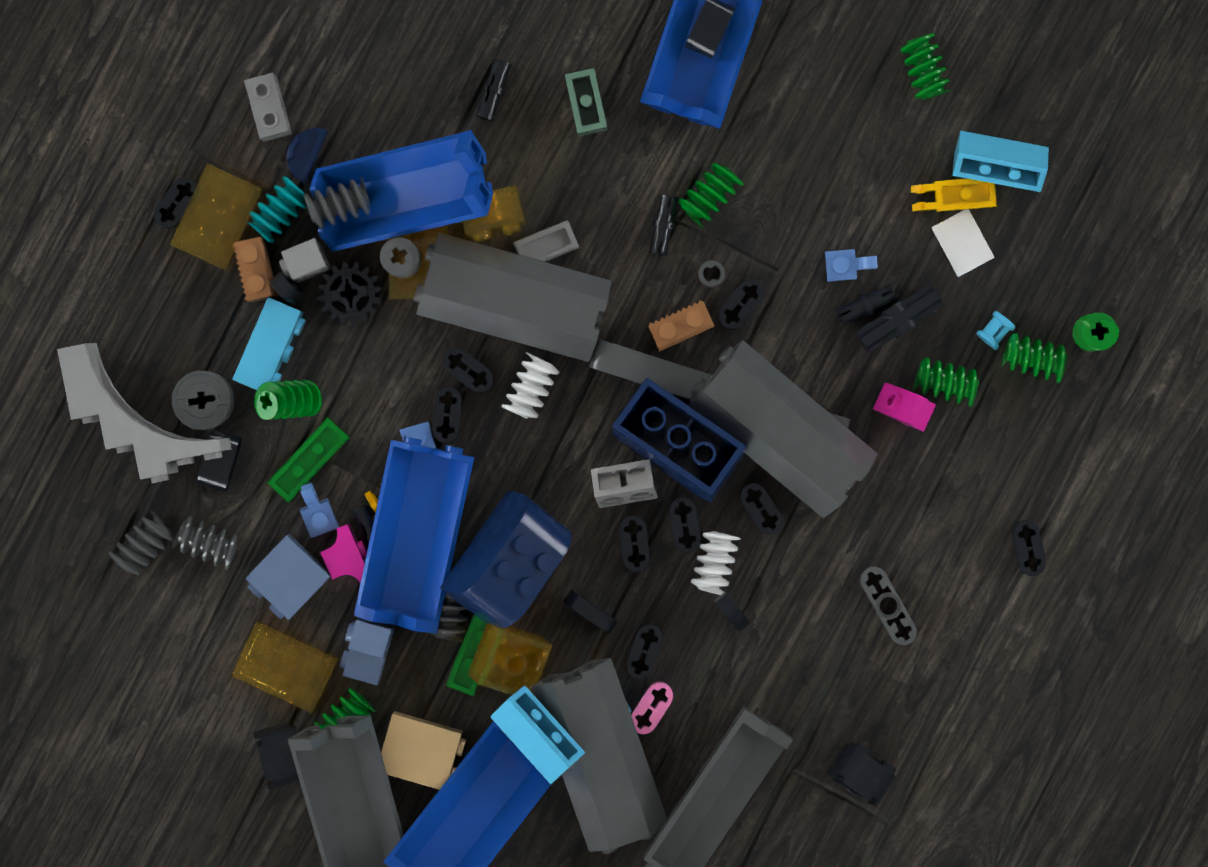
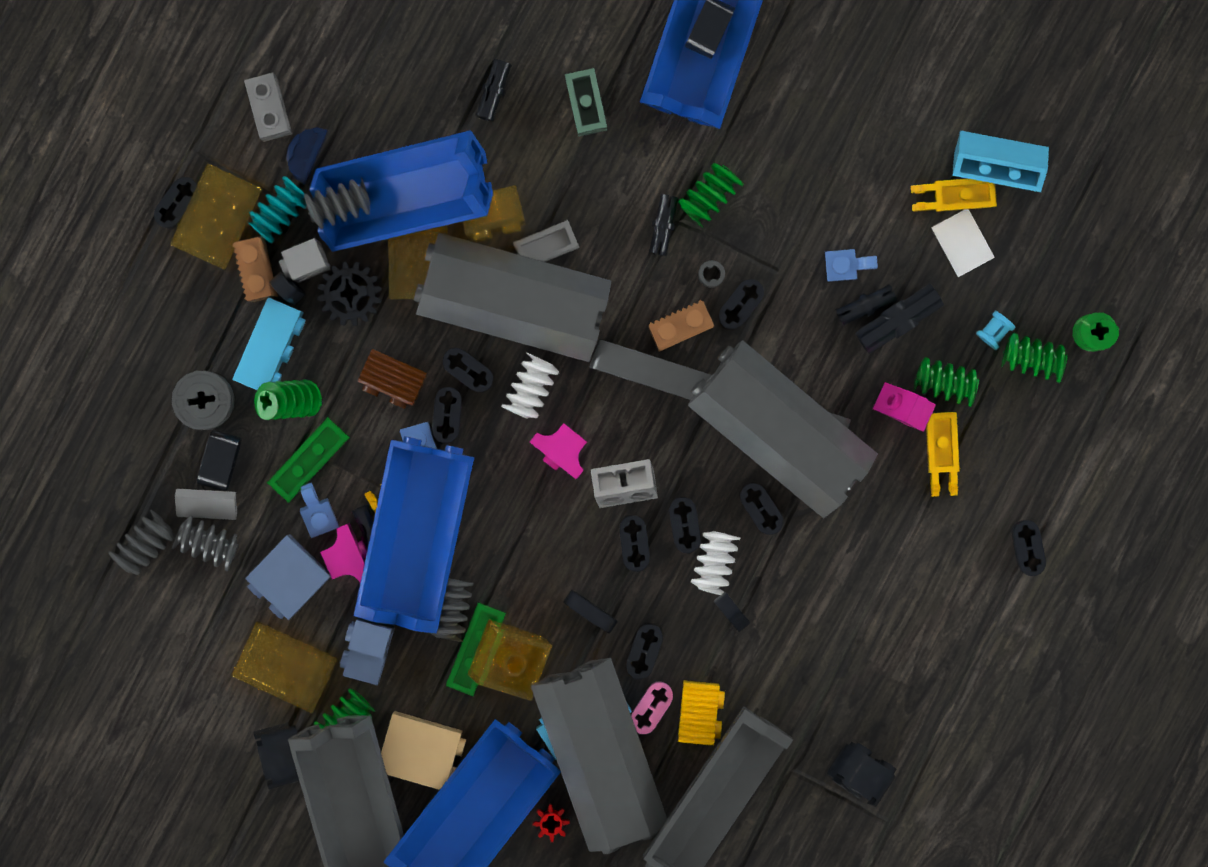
(95, 399): light grey arch -> none
(206, 504): none -> light grey tile
(388, 257): dark grey piece -> none
(391, 378): none -> reddish brown brick
(508, 561): dark blue brick -> none
(537, 734): medium azure brick -> none
(557, 817): none -> red gear
(561, 449): none -> dark pink brick
(678, 440): dark blue brick -> none
(699, 713): none -> yellow brick
(892, 628): dark grey beam -> none
(925, 67): green piece -> none
(943, 450): none -> yellow hinge

